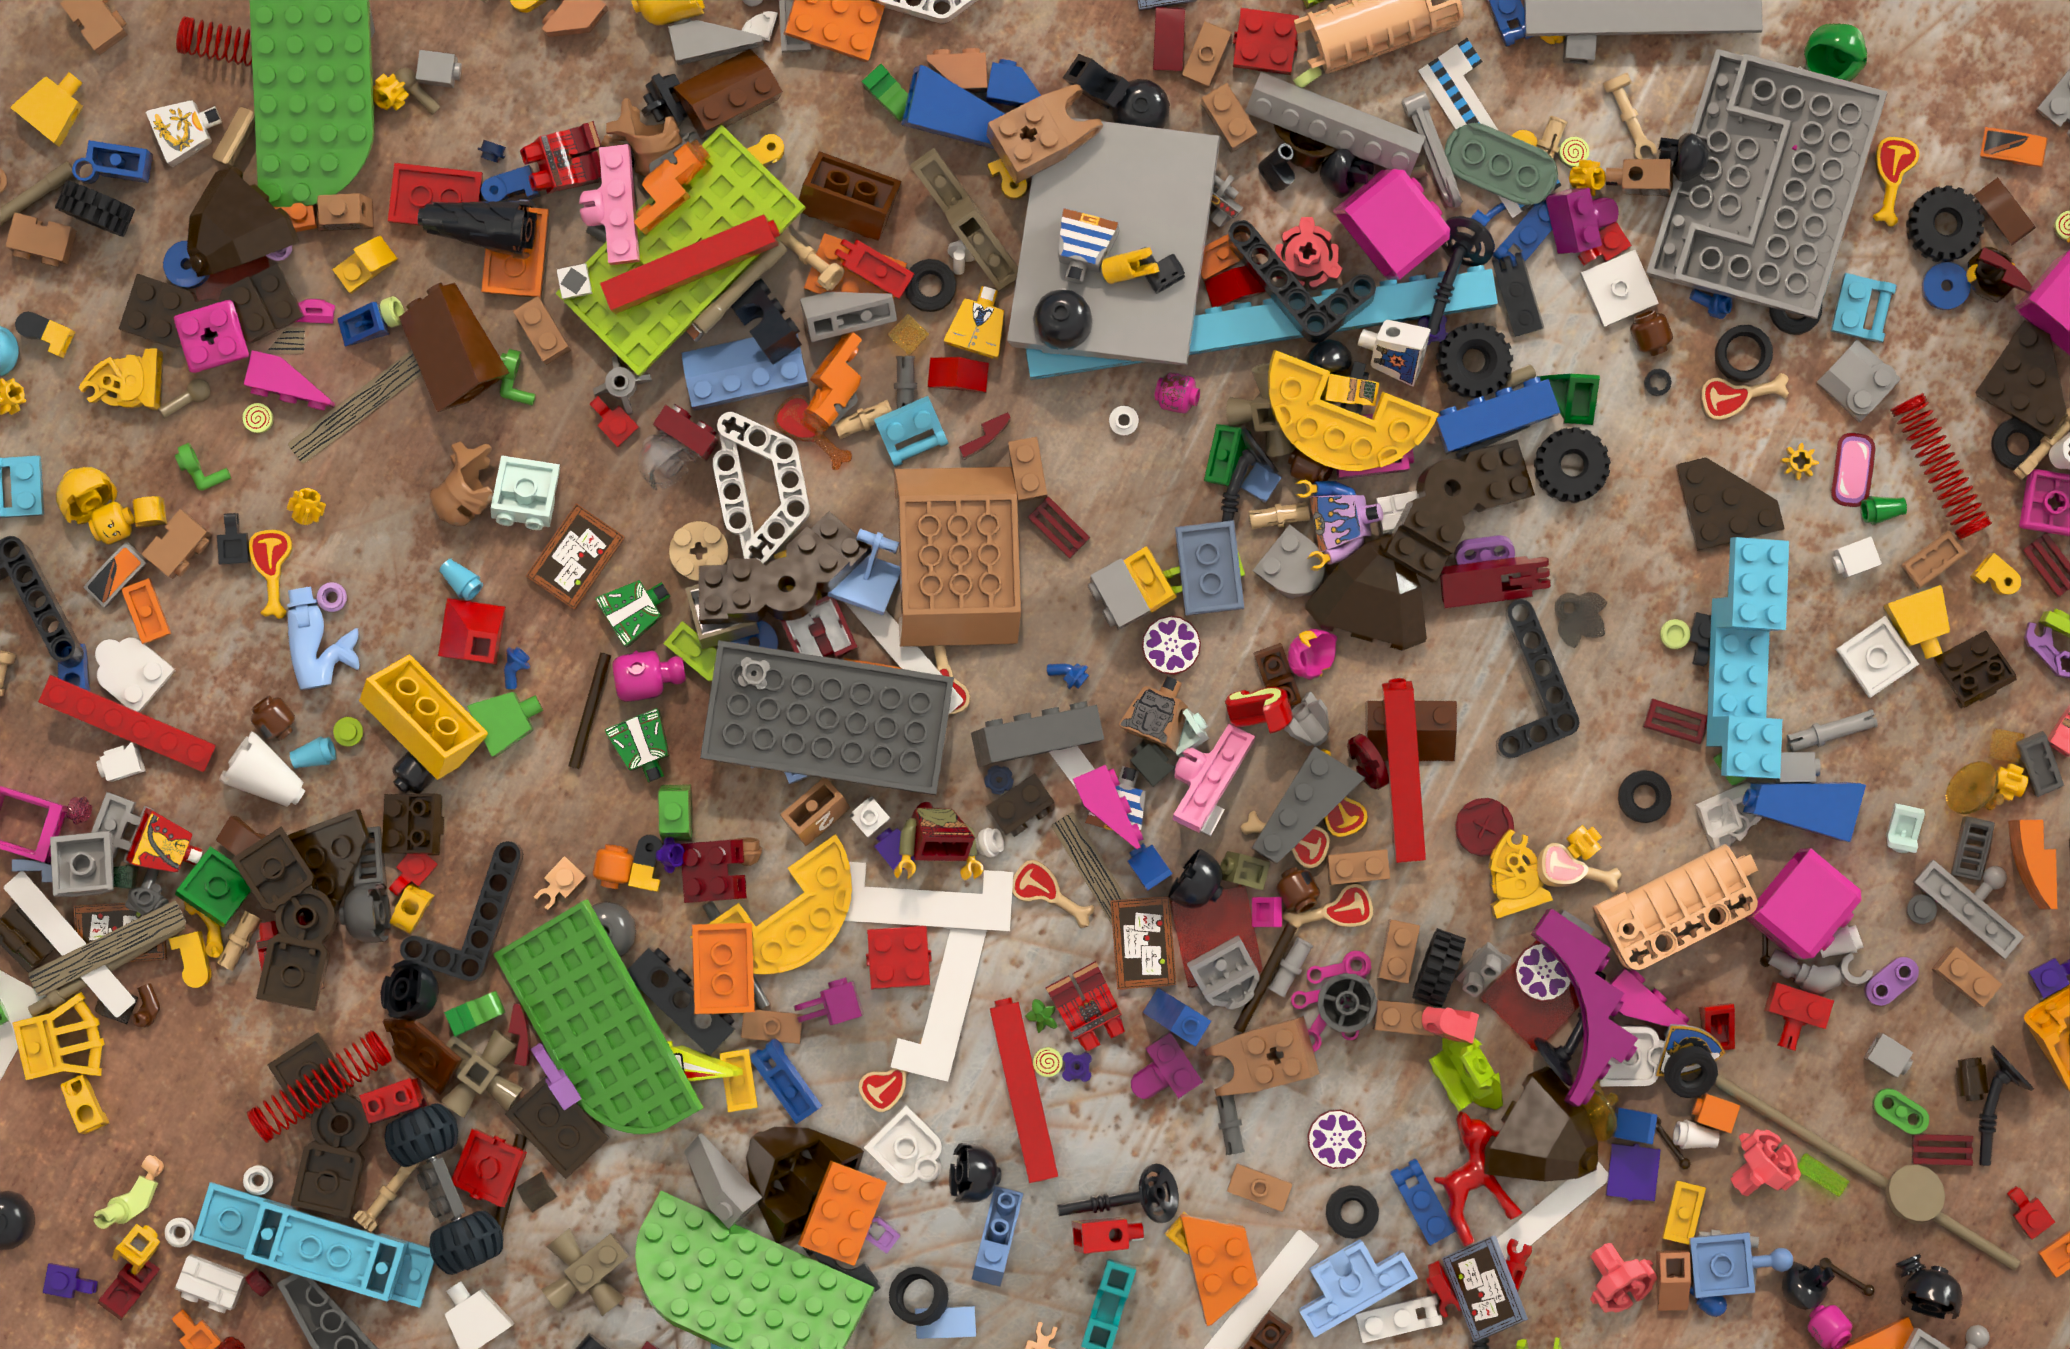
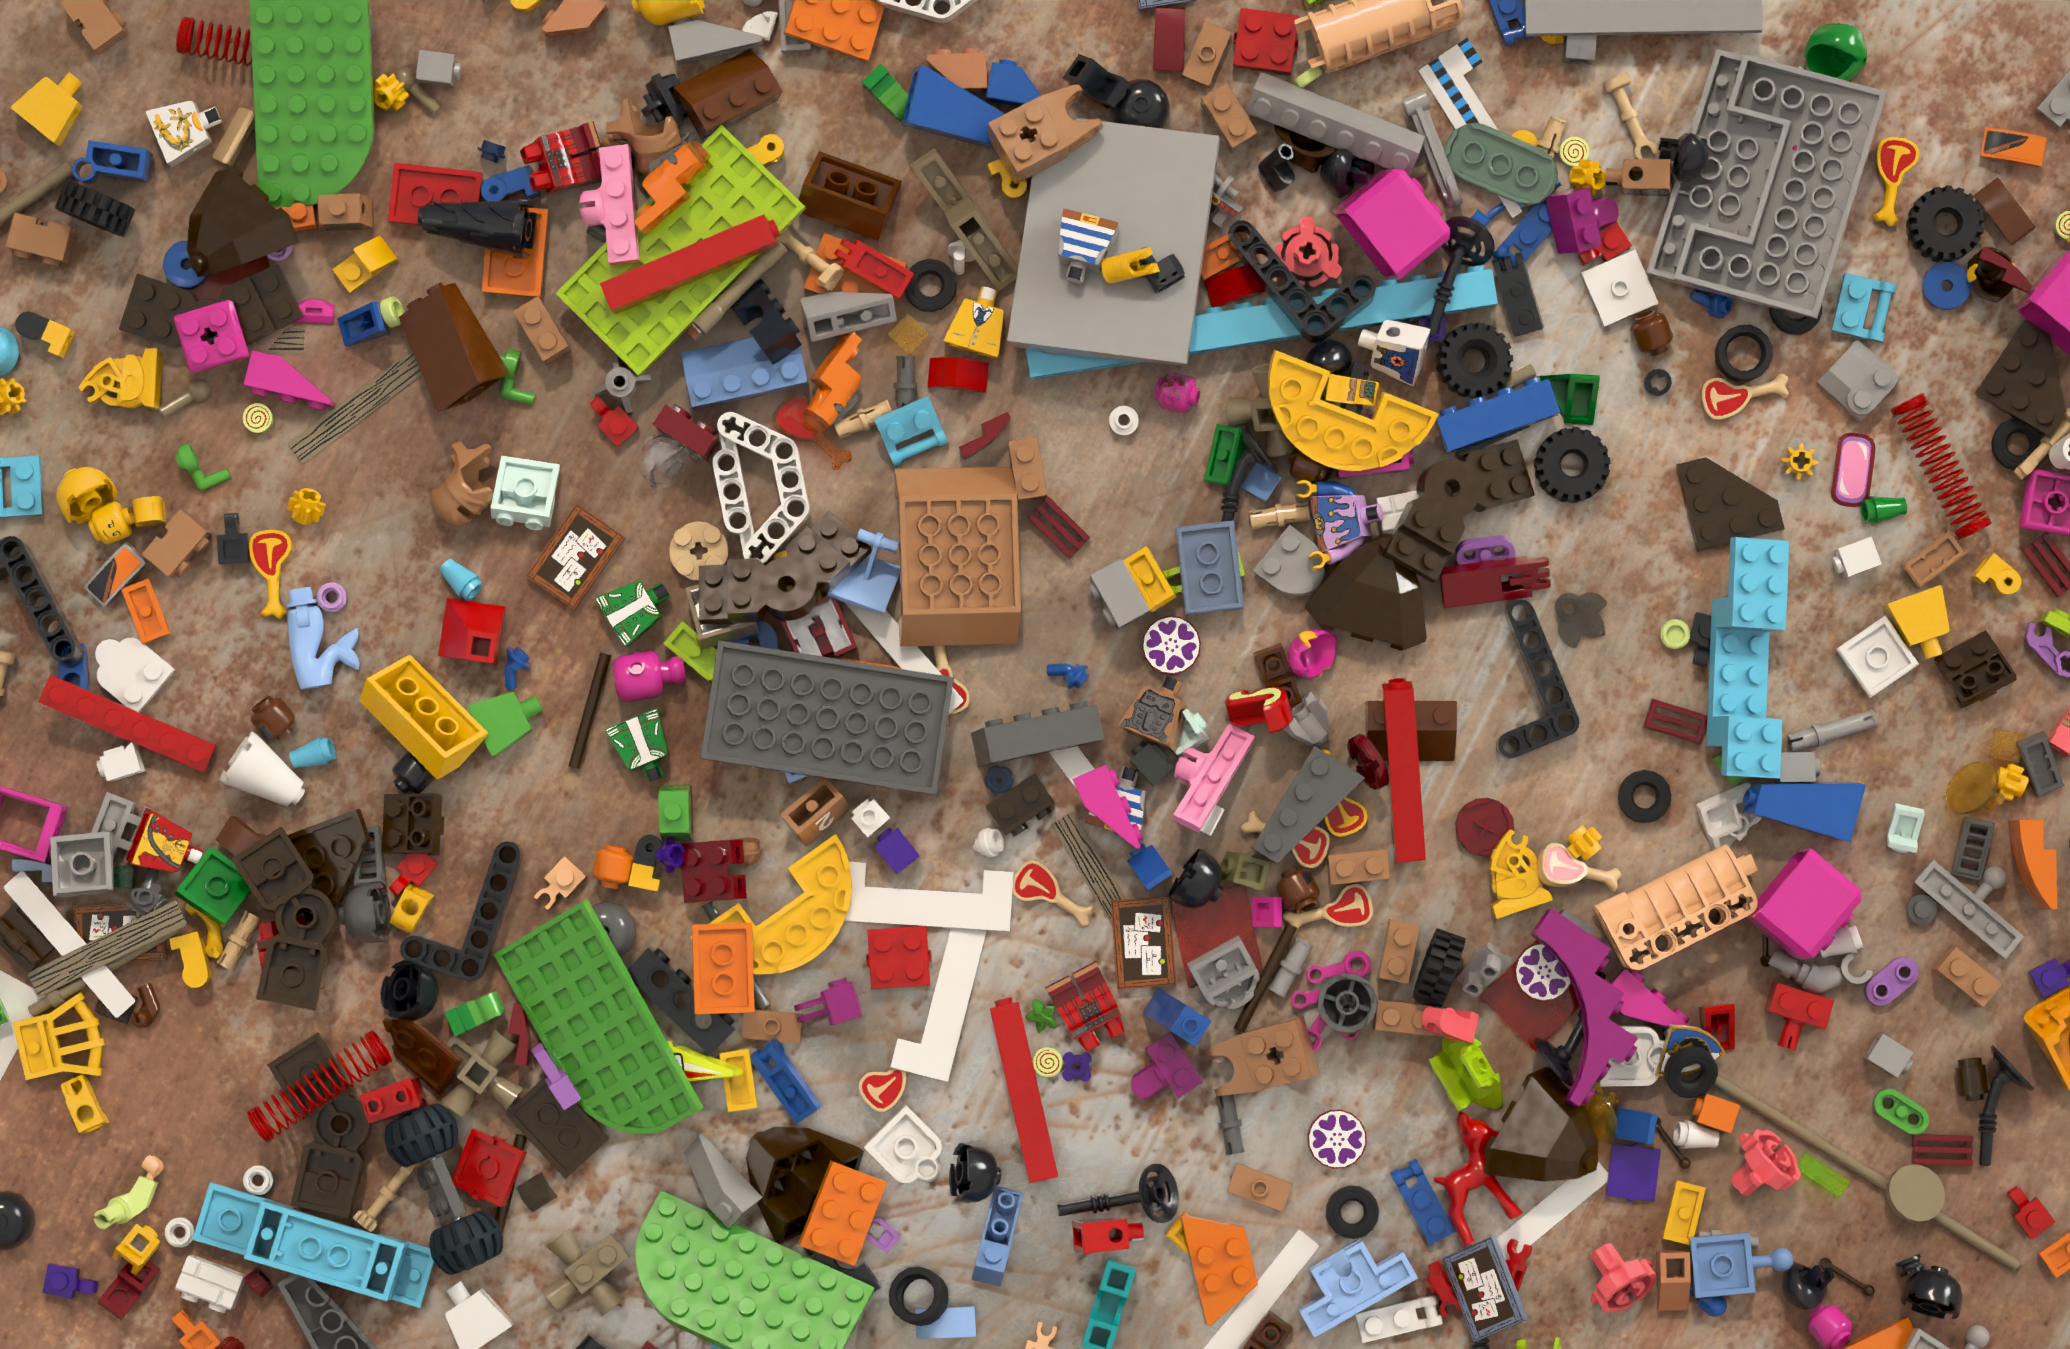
(79, 810): clear pink plate -> none
(348, 731): lime plate -> none
(574, 281): tile -> none
(749, 666): light grey plate -> none
(937, 836): torso -> none
(1062, 319): black cylinder -> none

